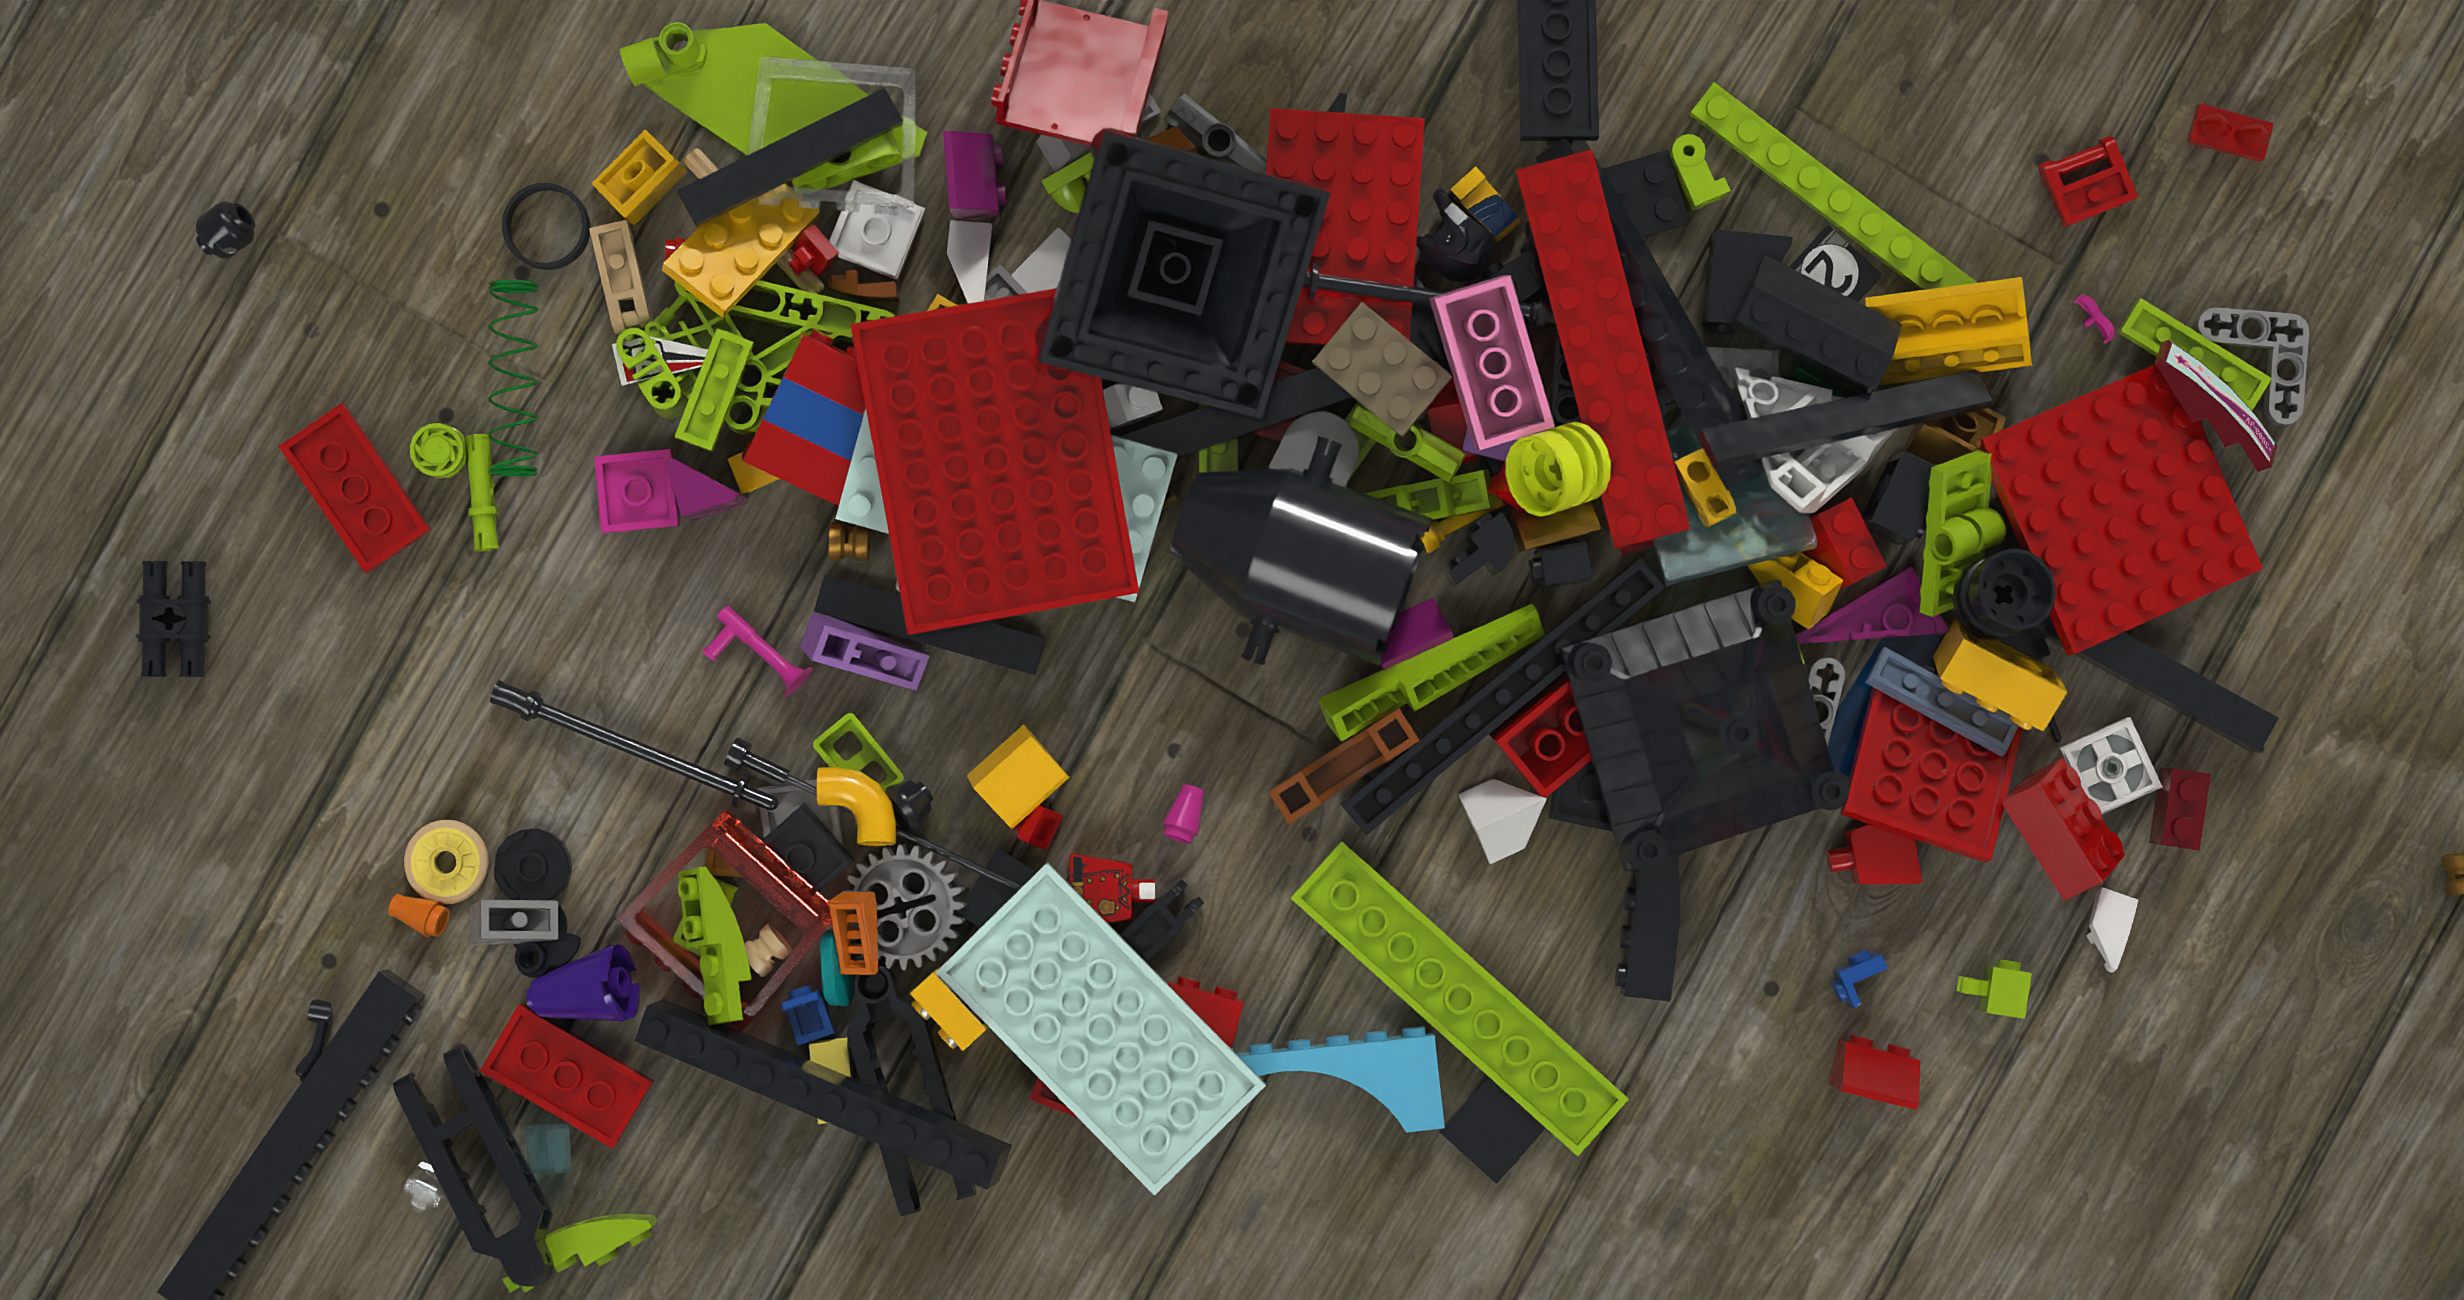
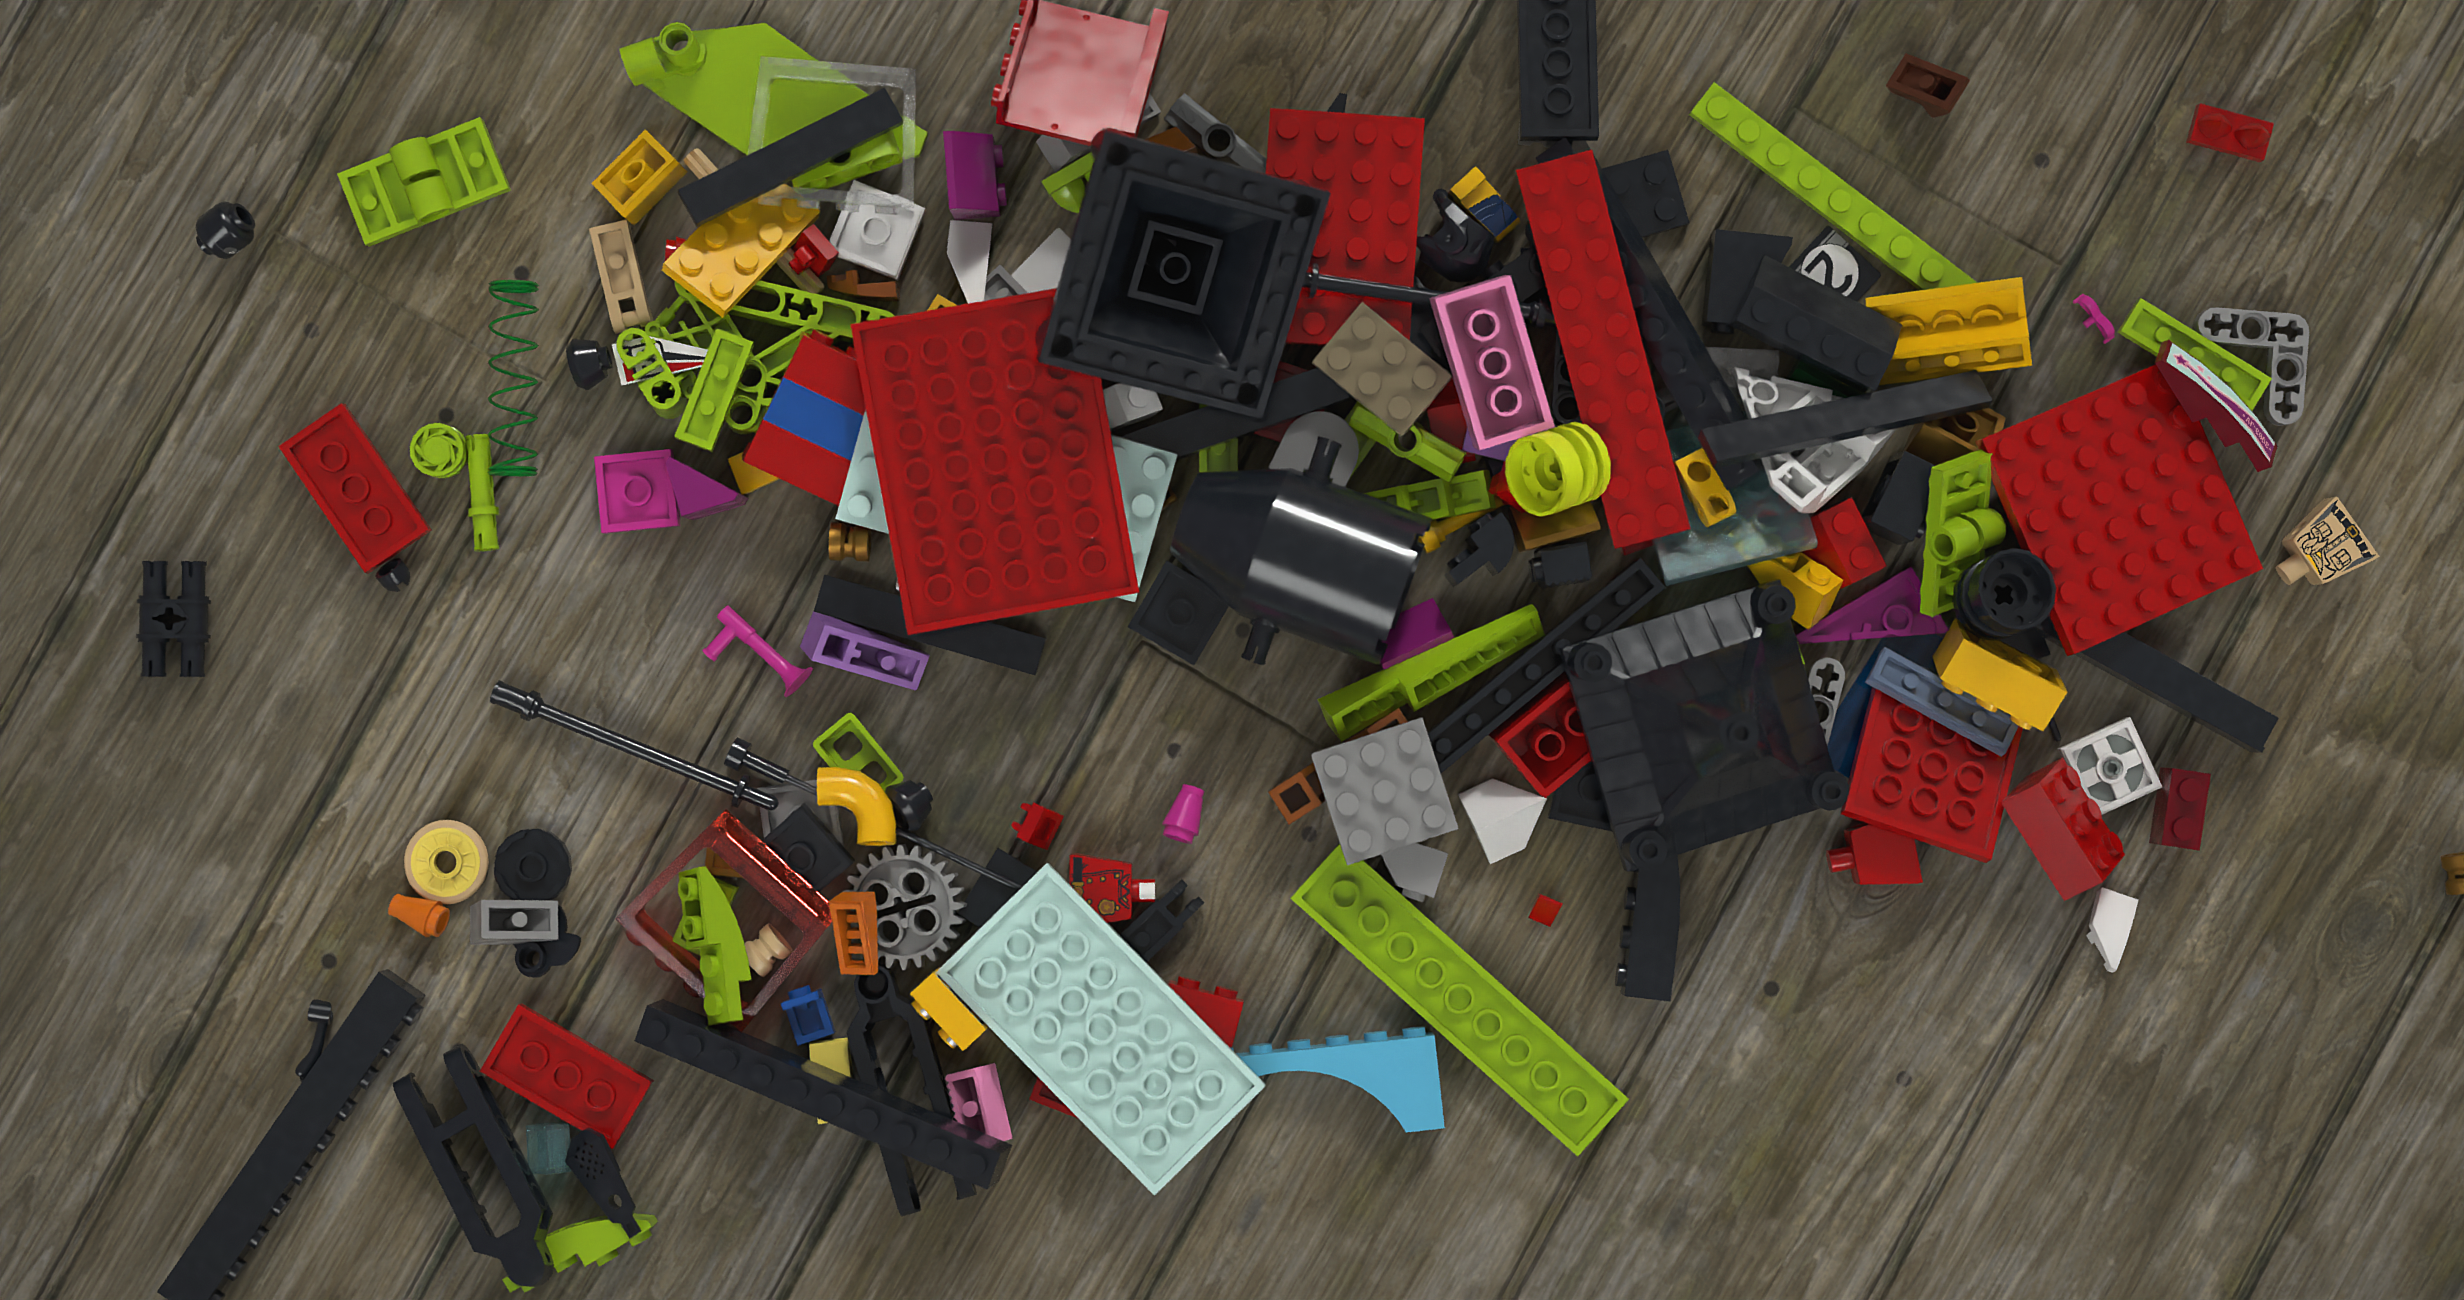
(393, 574): none -> black hinge
(423, 181): none -> lime plate
(424, 1188): clear tile -> none
(518, 198): black tyre -> none
(588, 362): none -> black cone
(588, 988): dark purple cone -> none
(606, 1183): none -> black piece
(837, 987): teal tile -> none
(979, 1101): none -> bright pink brick
(1017, 777): yellow slope -> none
(1179, 613): none -> black plate
(1384, 791): none -> light grey plate
(1416, 869): none -> light grey slope
(1492, 1129): black tile -> none
(1545, 910): none -> red piece
(1694, 174): lime leg -> none
(1859, 966): blue bracket -> none
(1875, 1072): red slope -> none
(1927, 84): none -> copper slope
(2002, 989): lime brick -> none
(2091, 194): red plate -> none
(2325, 545): none -> tan torso

